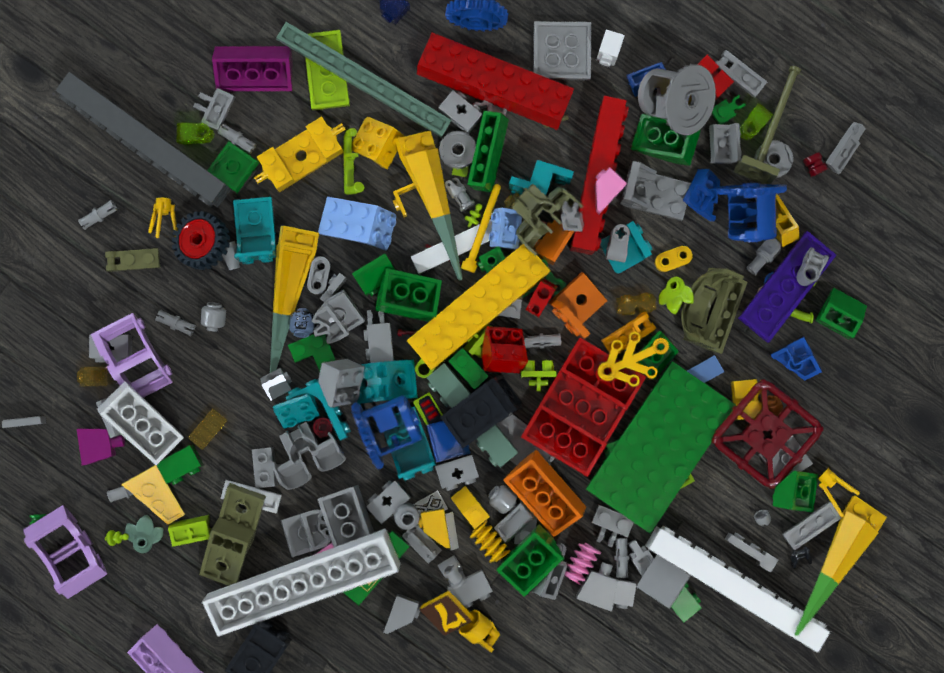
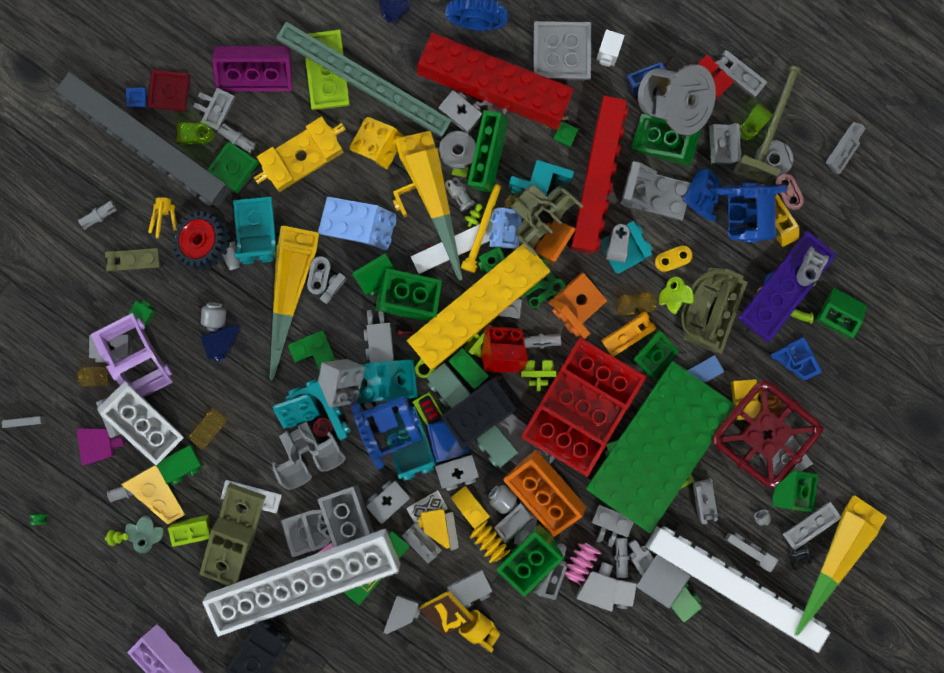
(49, 523): lavender window -> none
(136, 98): none -> blue plate
(143, 311): none -> green brick
(168, 90): none -> dark red tile
(175, 322): light grey pin -> none
(220, 342): none -> clear blue slope
(262, 465): light grey brick -> none
(276, 383): light grey brick -> none
(301, 323): sand blue head -> none
(337, 317): light grey plate -> none
(349, 157): lime piece -> none
(406, 516): light grey head -> none
(452, 572): light grey piece -> none
(541, 297): red leg -> none
(565, 134): none -> green plate
(571, 218): light grey plate -> none
(607, 188): bright pink slope -> none
(629, 360): yellow plant -> none
(705, 500): none -> light grey hinge
(724, 111): green plate -> none
(765, 254): light grey arm -> none
(792, 191): none -> plate
(815, 164): dark red wheel -> none
(829, 479): yellow plant -> none

